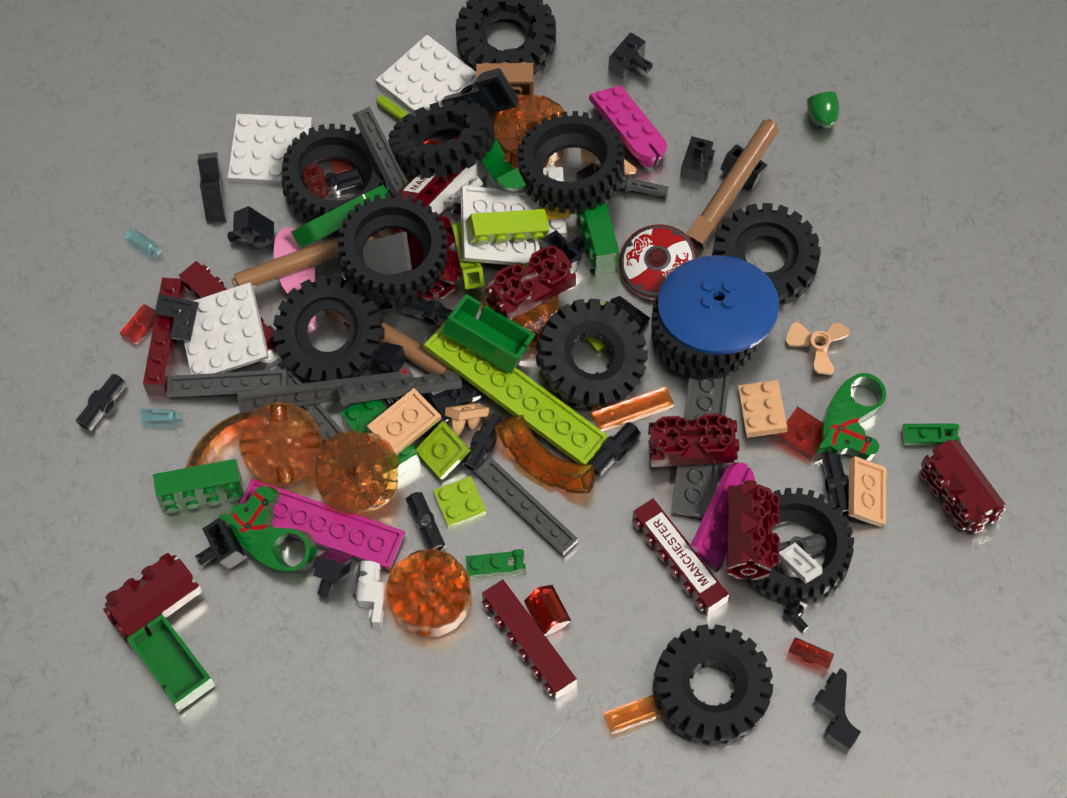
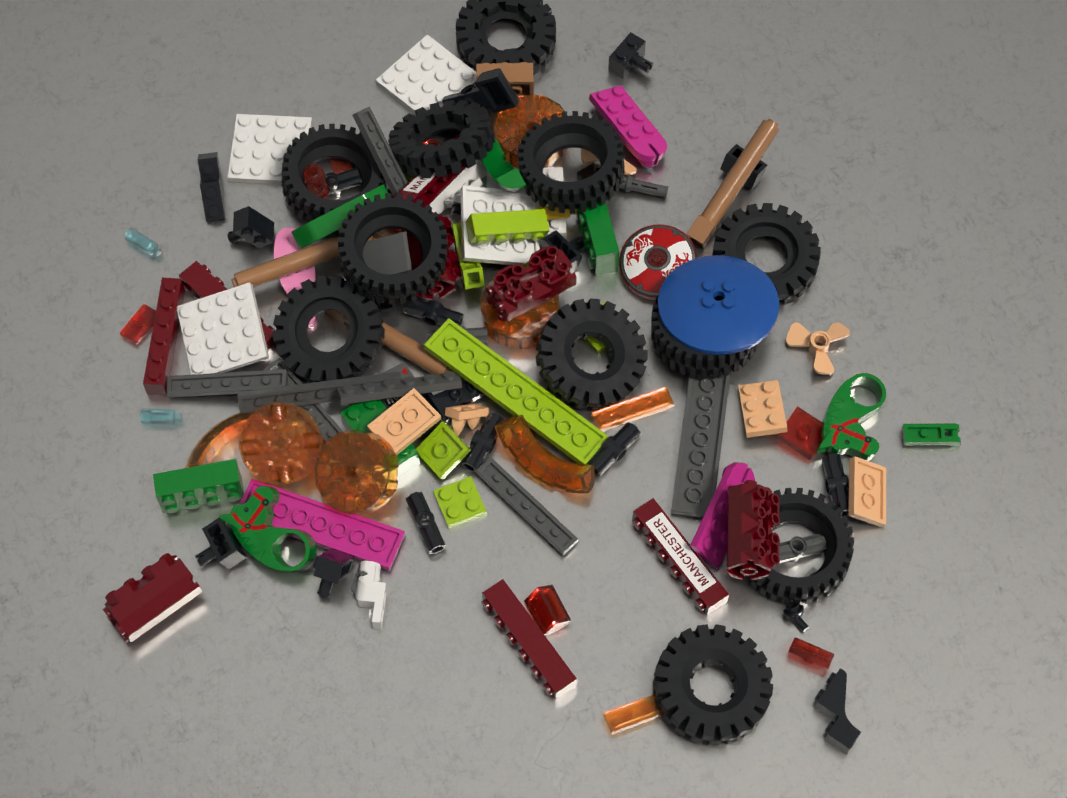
(101, 402): black piece -> none
(171, 662): green piece -> none
(182, 312): black plate -> none
(389, 358): black brick -> none
(391, 107): lime axle -> none
(409, 588): clear orange brick -> none
(489, 336): green piece -> none
(495, 564): green plate -> none
(635, 314): black plate -> none
(693, 442): dark red brick -> none
(696, 159): black brick -> none
(800, 563): white plate -> none
(823, 109): green piece -> none
(965, 488): dark red brick -> none

